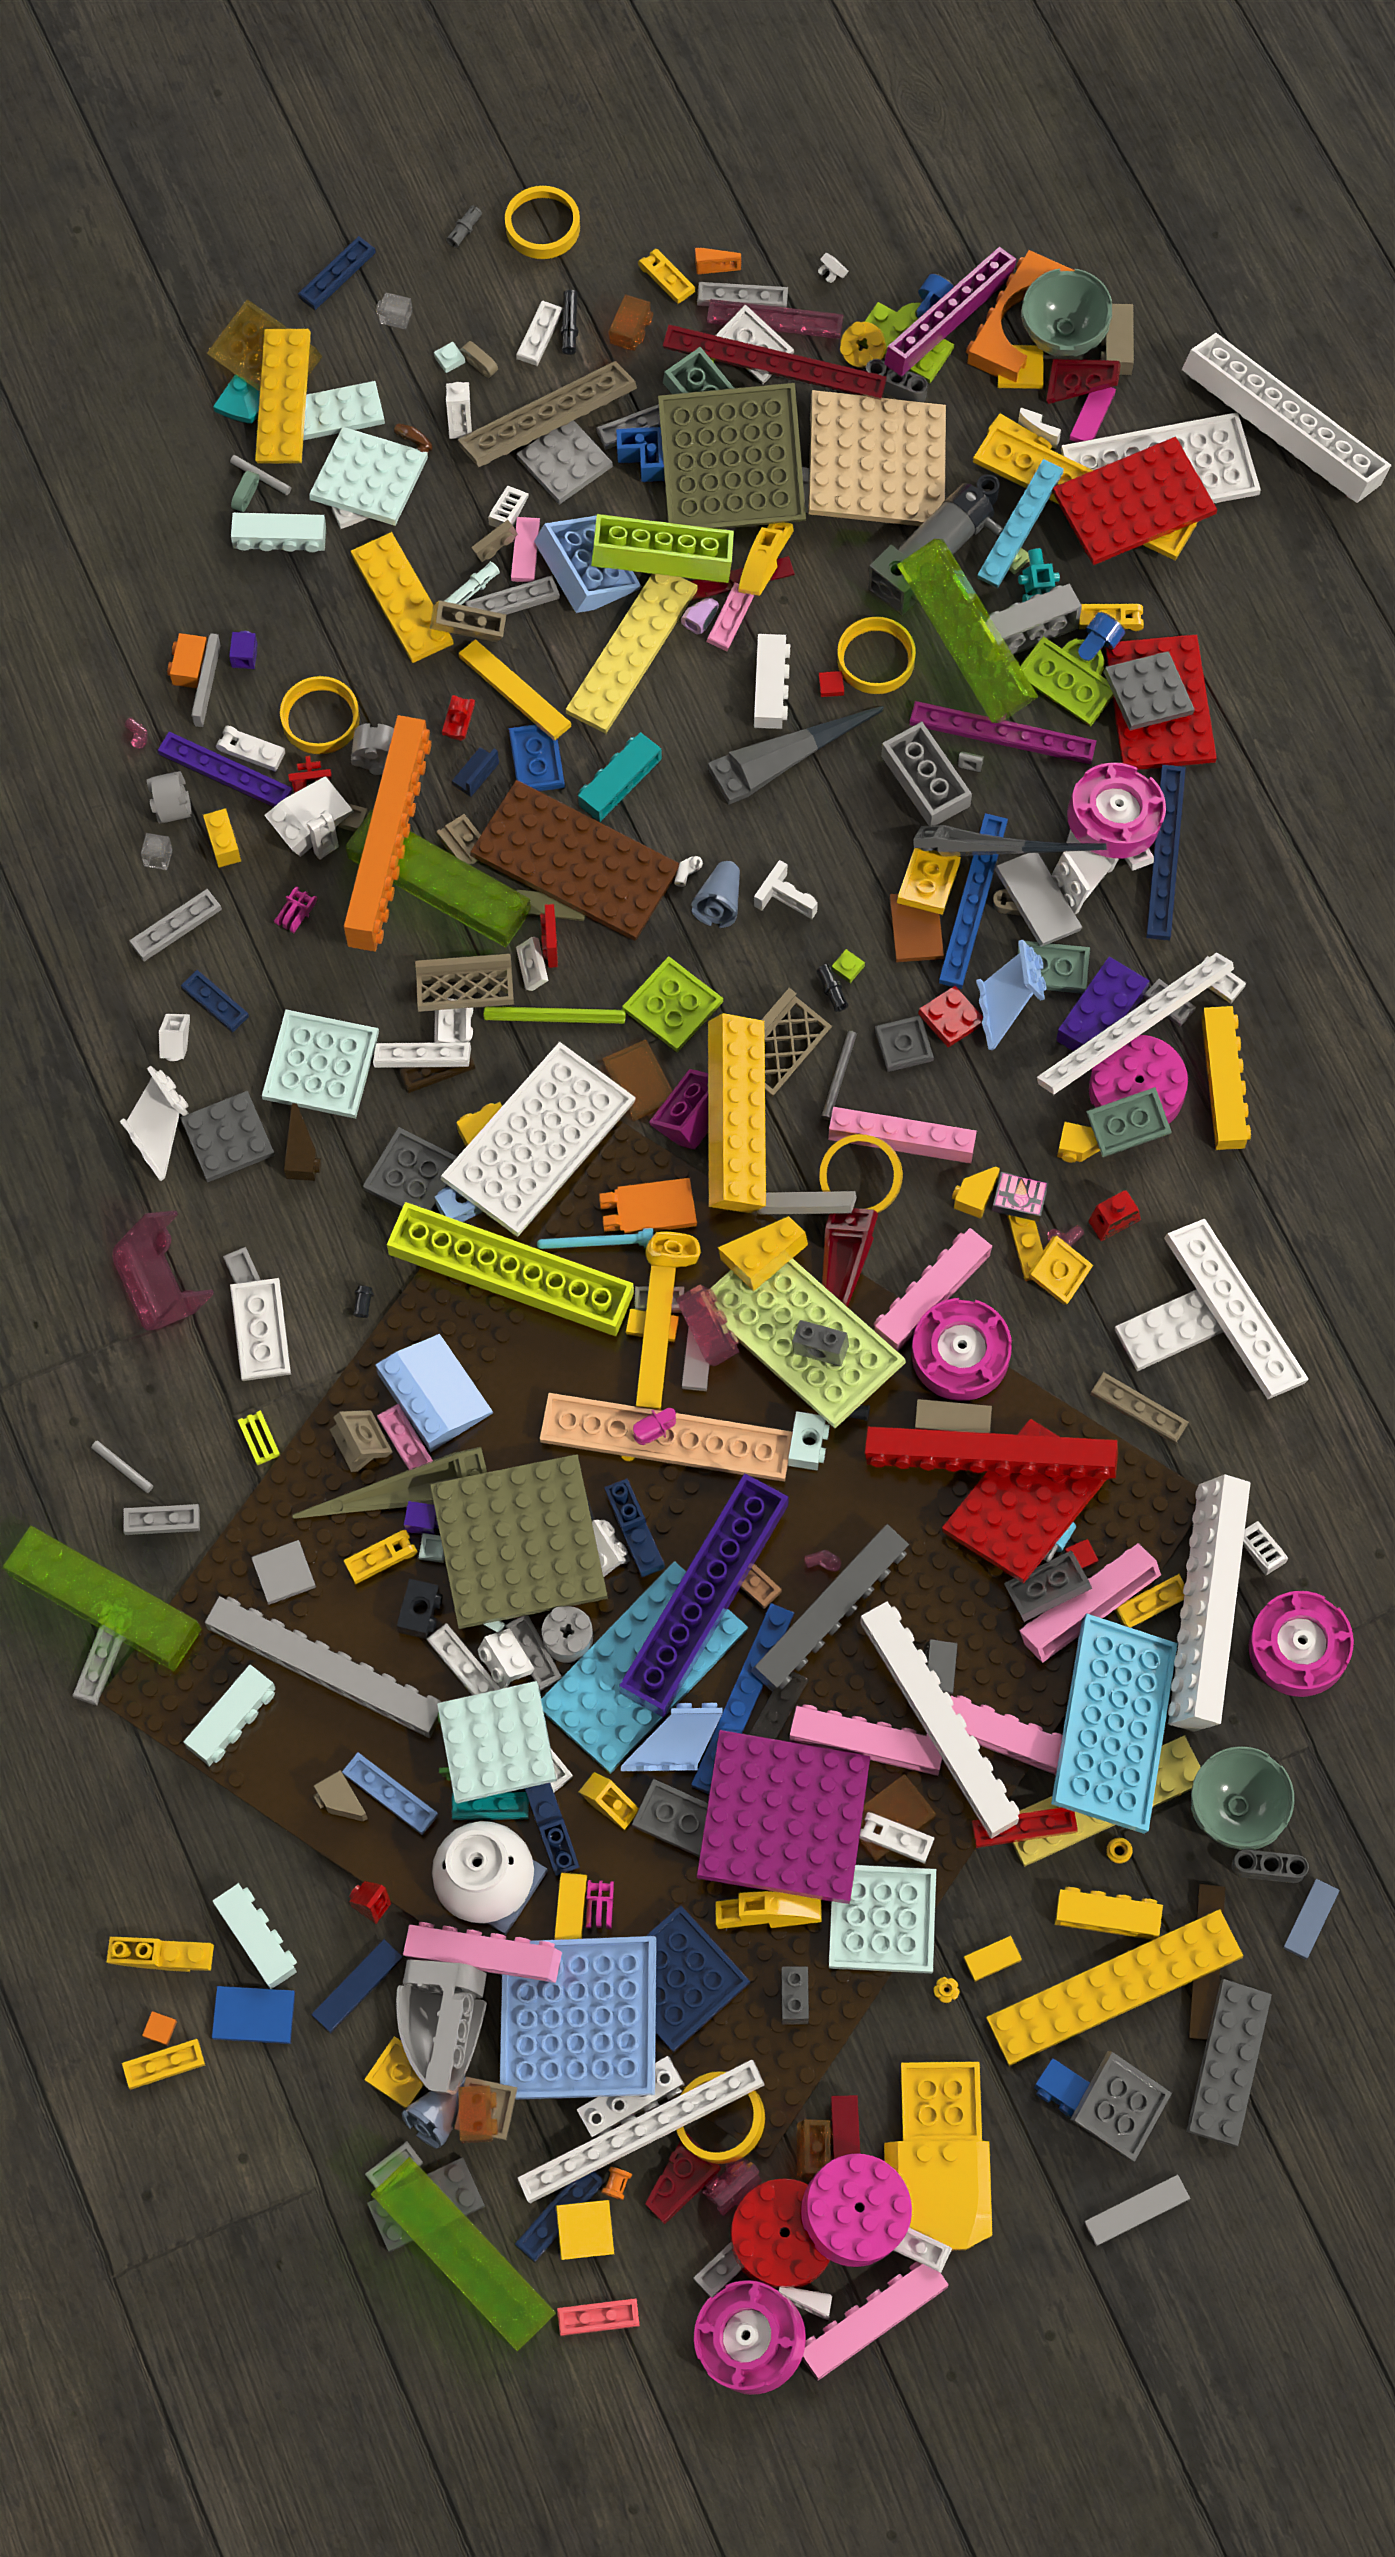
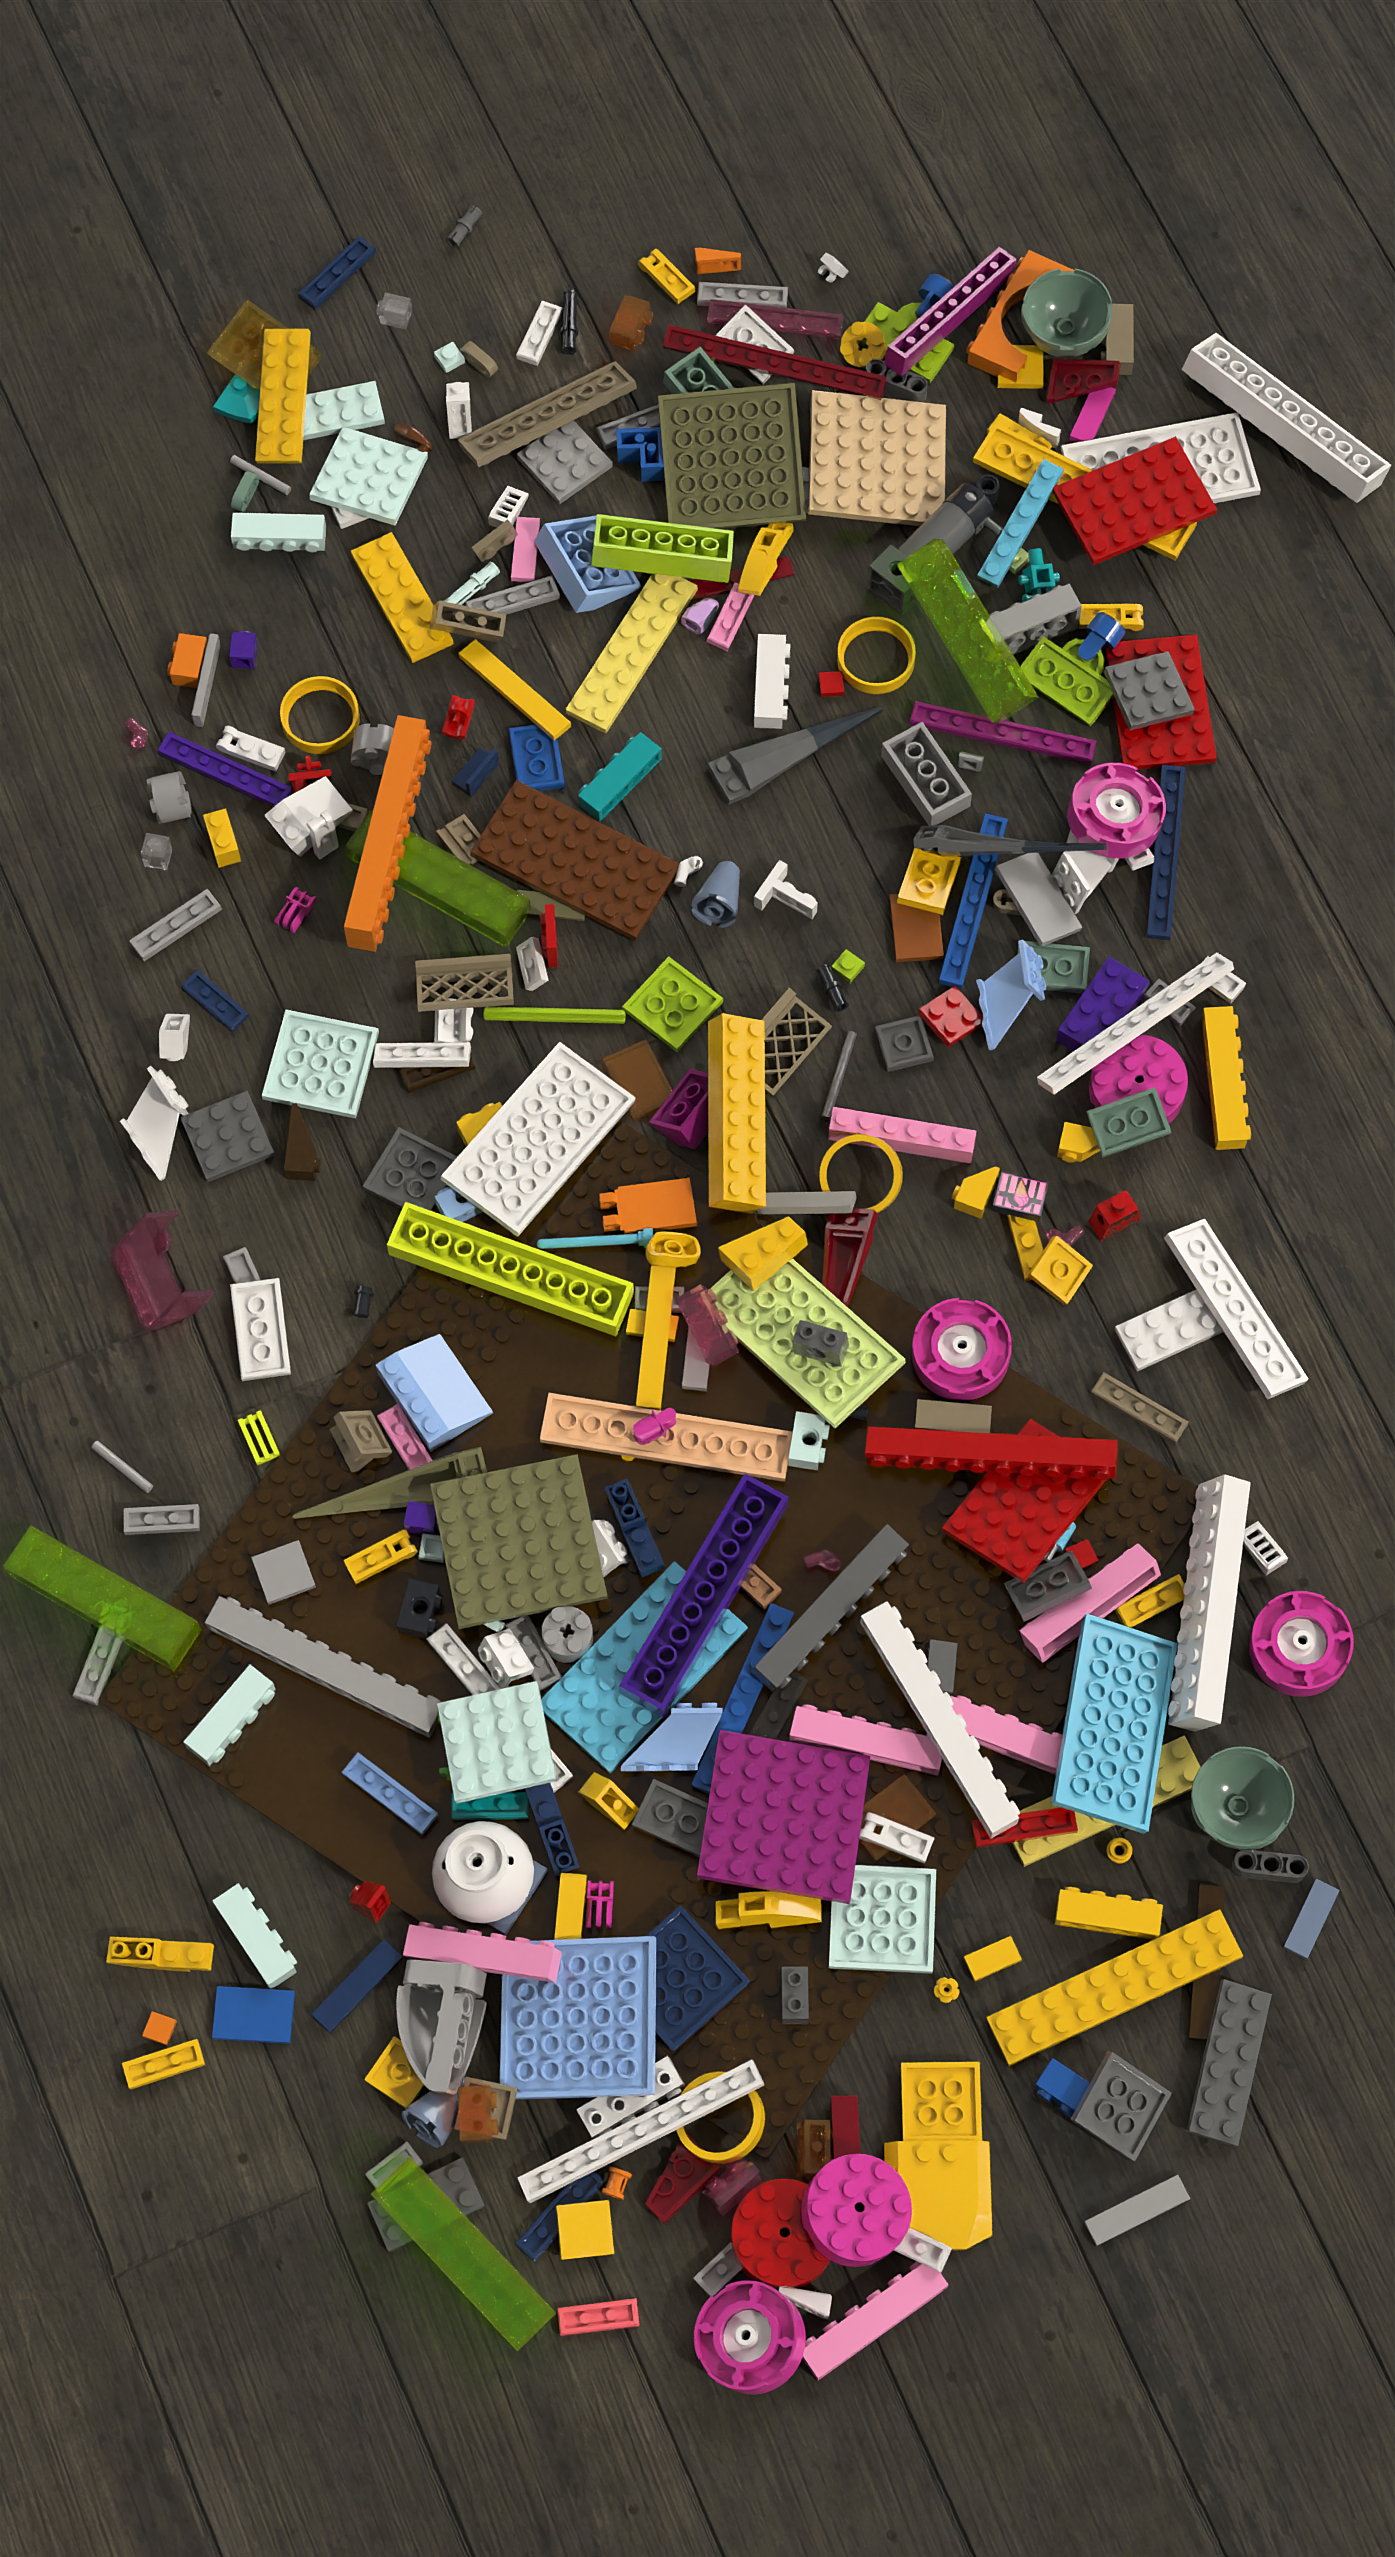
(338, 1797): dark tan slope -> none
(542, 251): yellow piece -> none
(935, 1286): bright pink brick -> none

